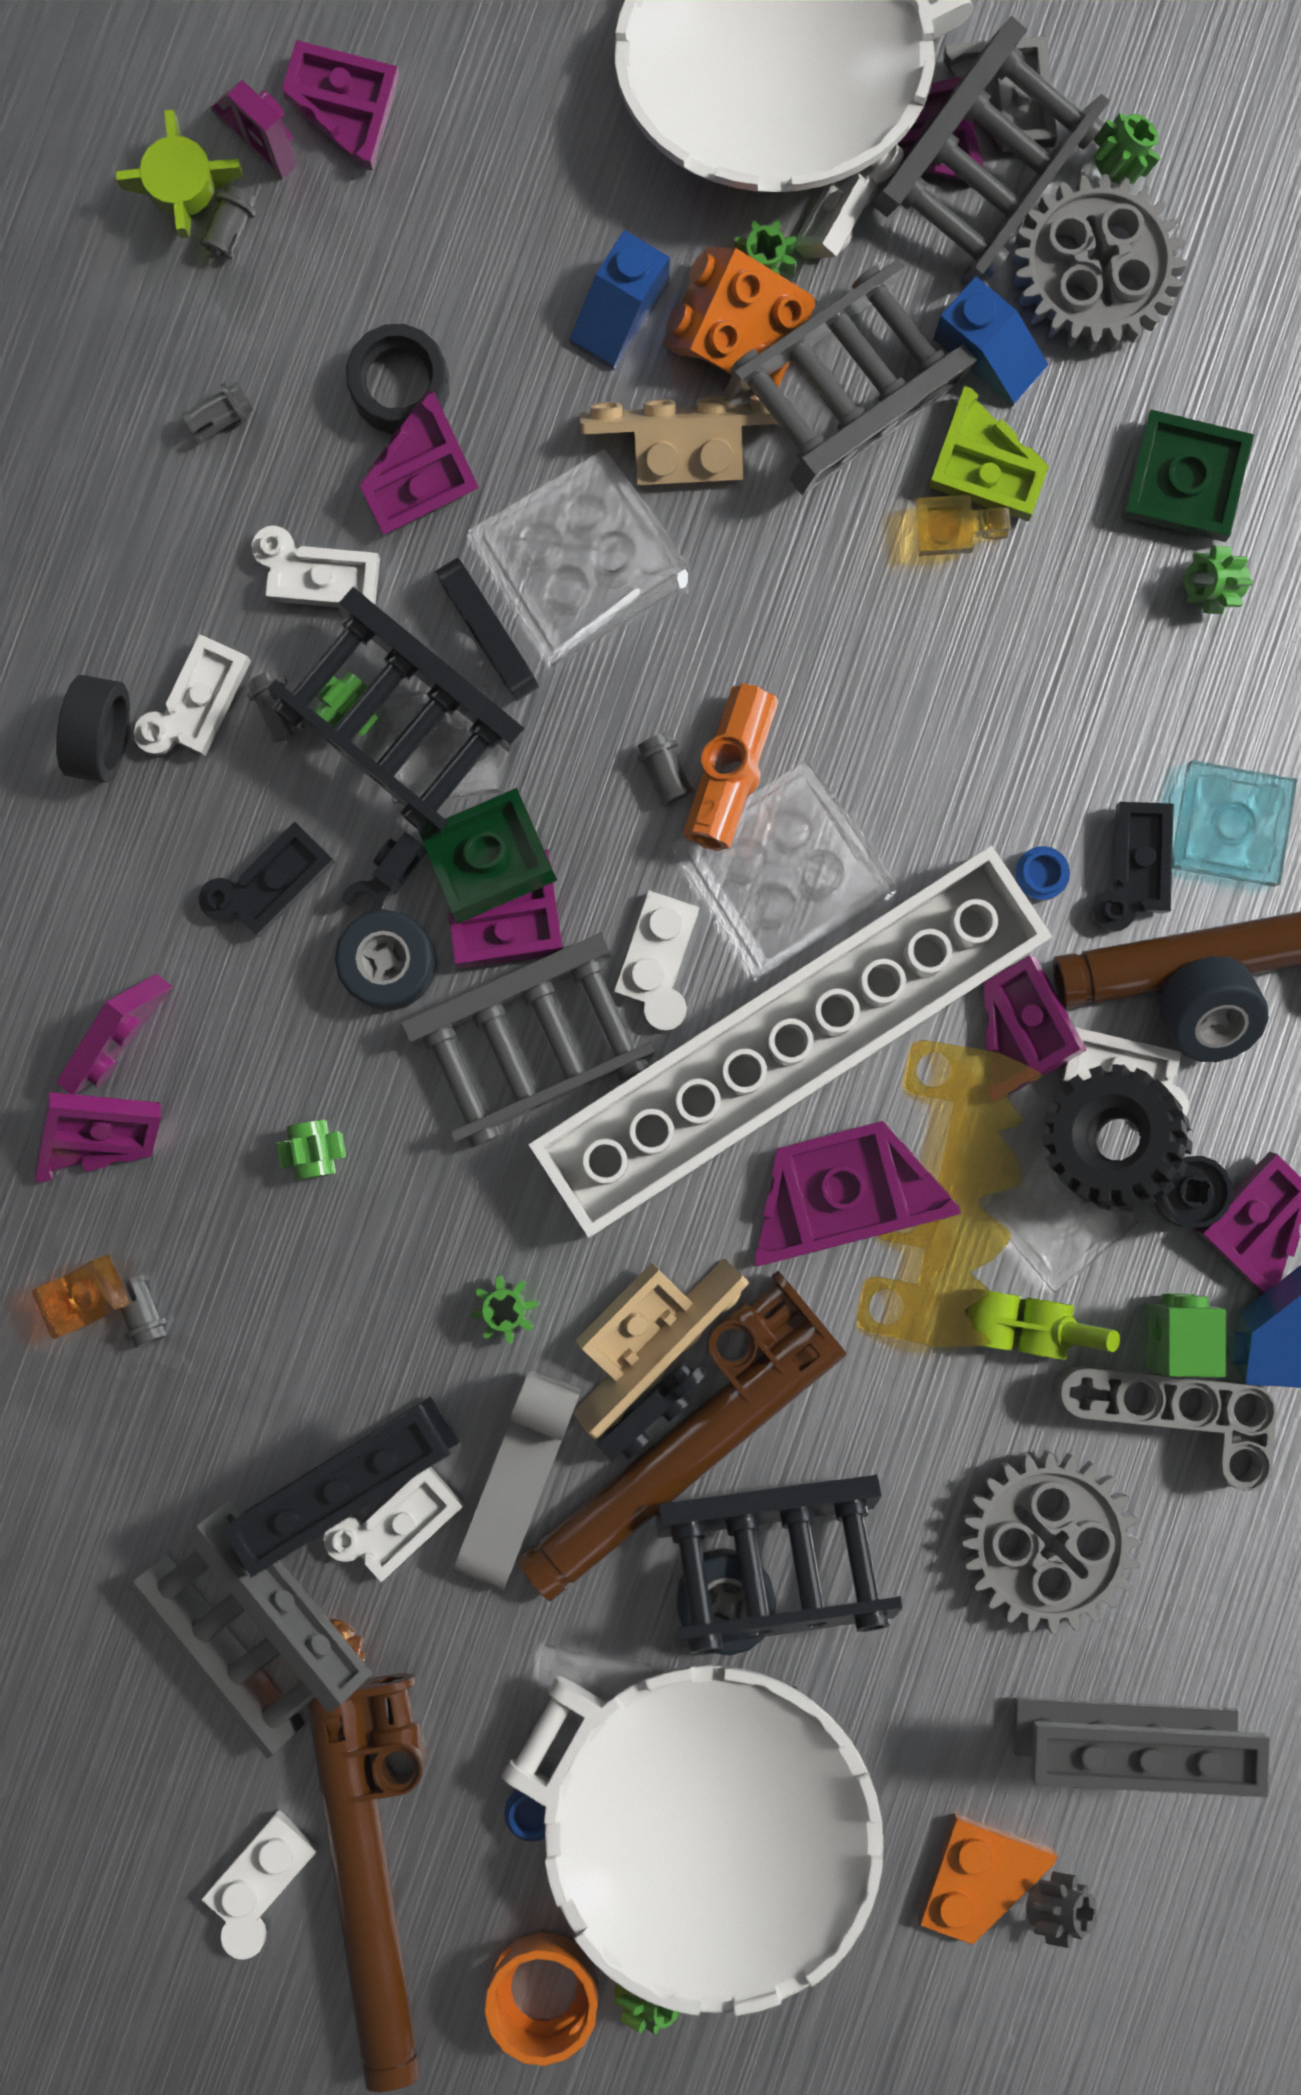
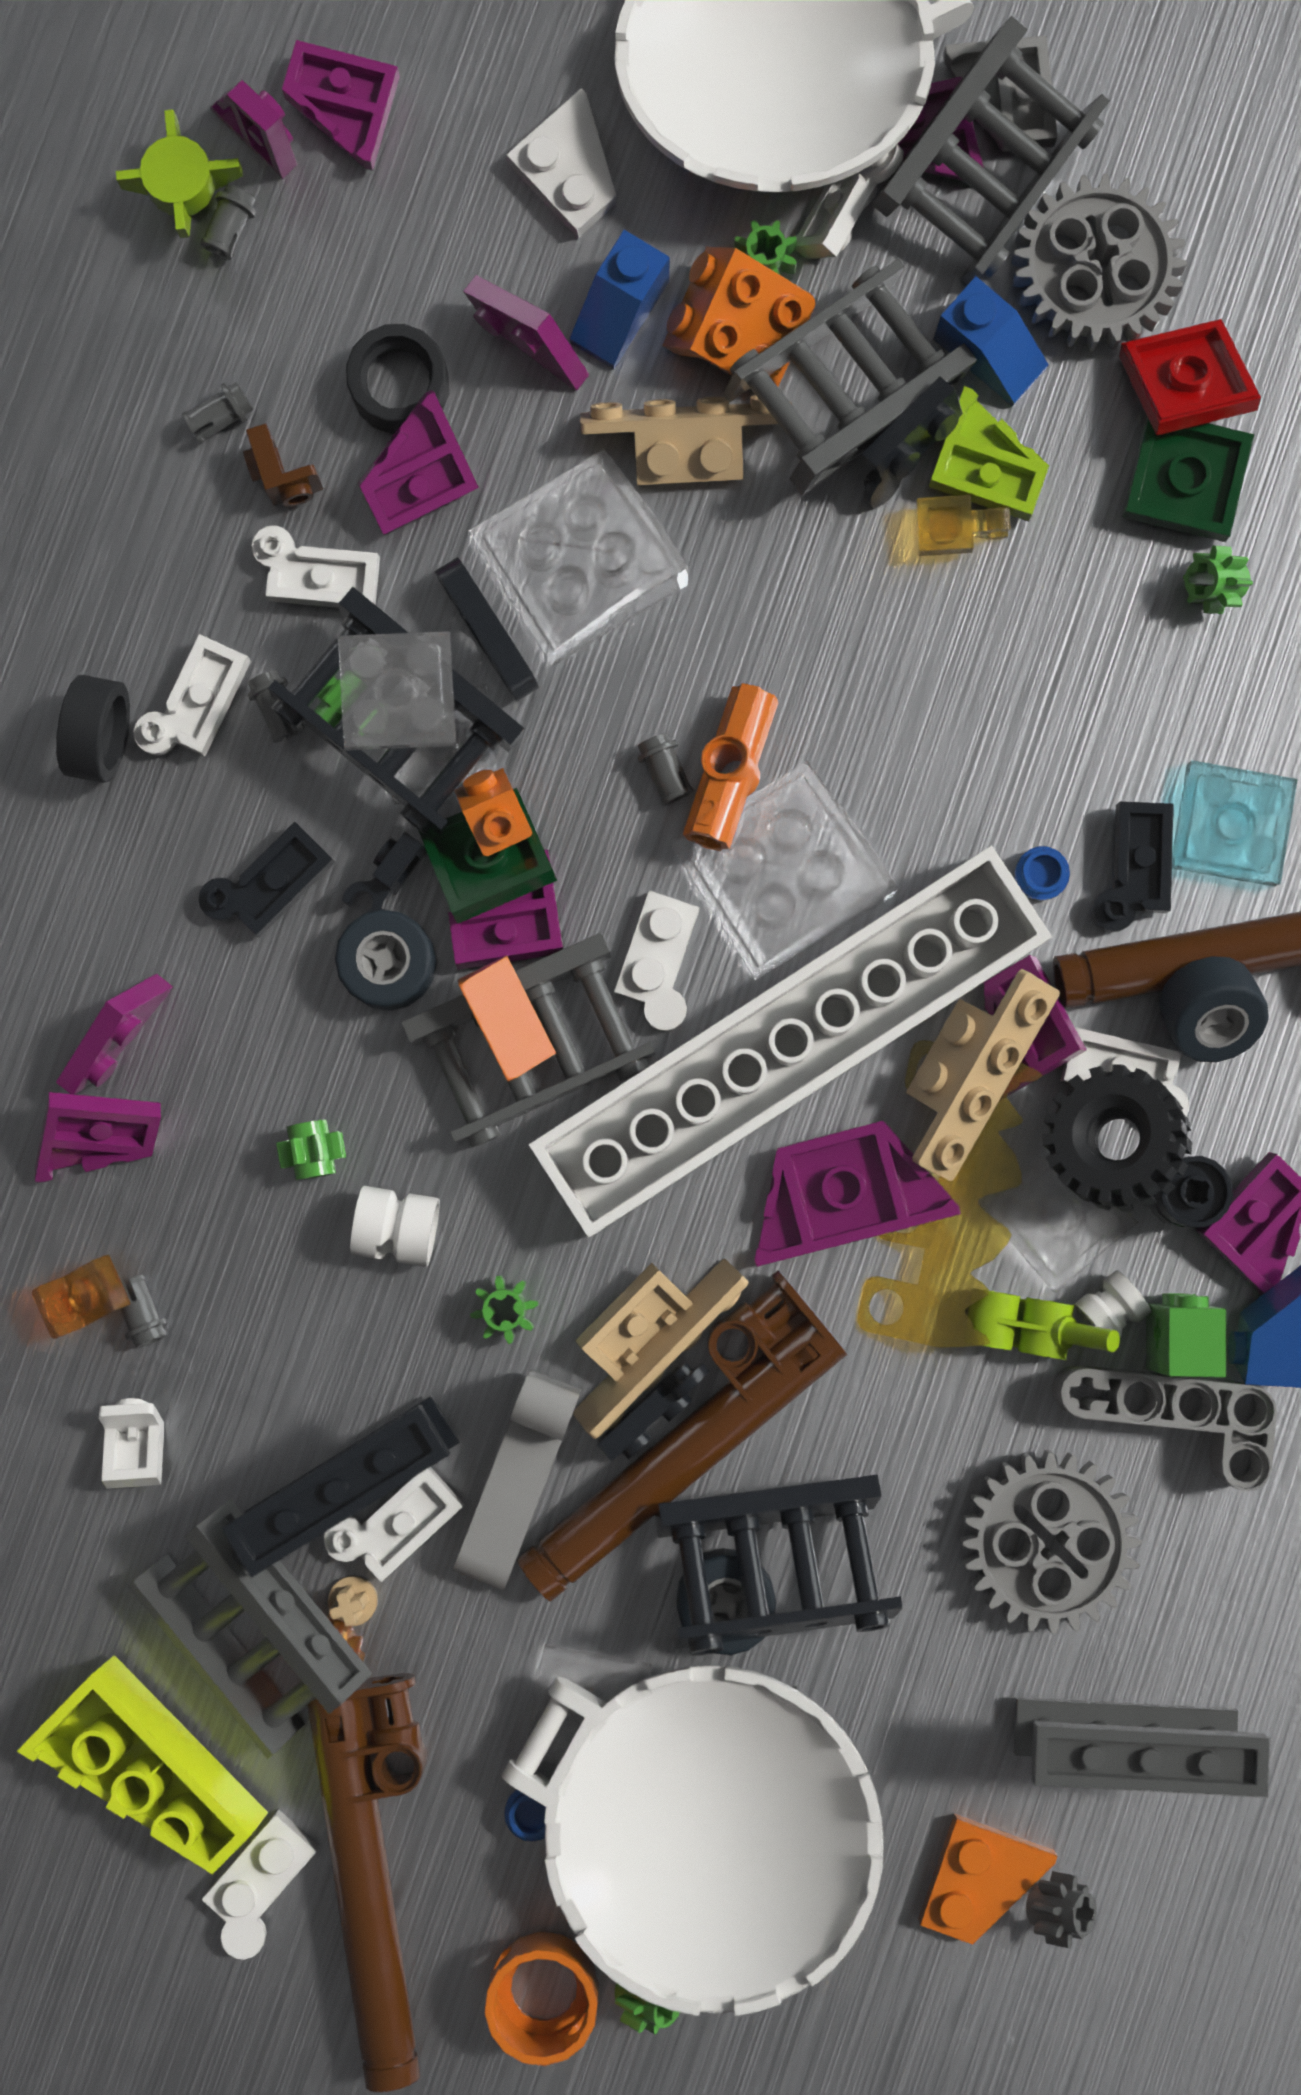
(132, 1444): none -> white bracket
(146, 1766): none -> neon yellow wedge
(265, 464): none -> reddish brown bracket
(352, 1600): none -> tan piece
(394, 1226): none -> white wheel
(397, 690): none -> clear plate
(492, 811): none -> orange bracket
(506, 1017): none -> orange slope
(526, 328): none -> magenta wing
(567, 165): none -> white wing
(907, 438): none -> black hinge
(973, 1067): none -> tan bracket
(1113, 1306): none -> white wheel
(1126, 148): bright green gear -> none
(1189, 377): none -> red plate

